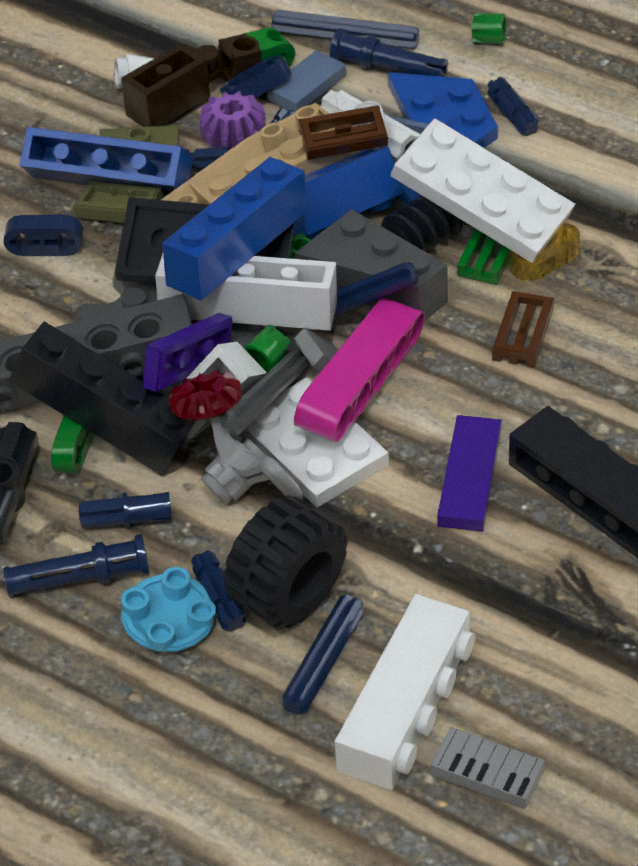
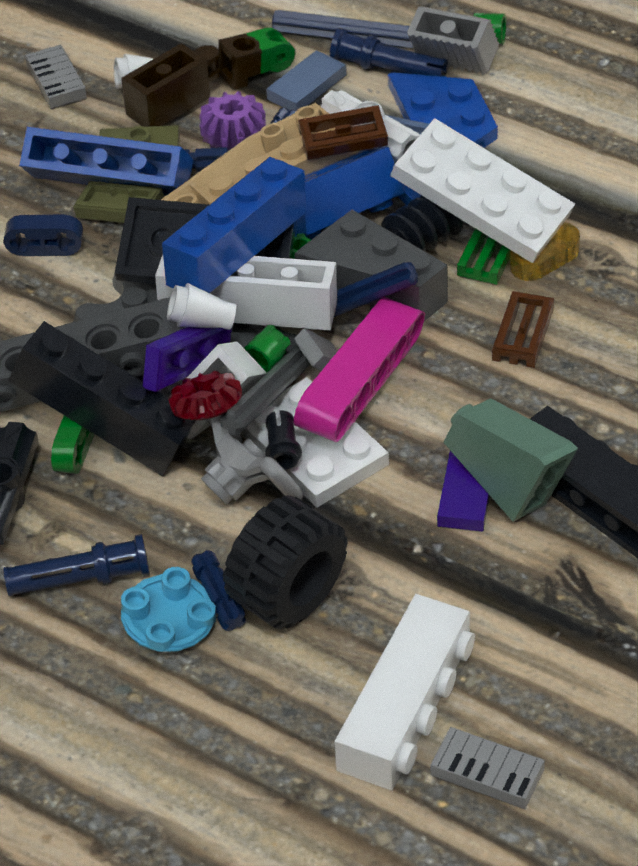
(56, 76): none -> light grey tile
(125, 510): dark blue axle -> none
(198, 308): none -> white cone
(259, 77): dark blue beam -> none
(282, 440): none -> black pin
(322, 654): dark blue axle -> none
(454, 36): none -> light grey brick
(509, 455): none -> sand green slope
(513, 106): dark blue axle -> none

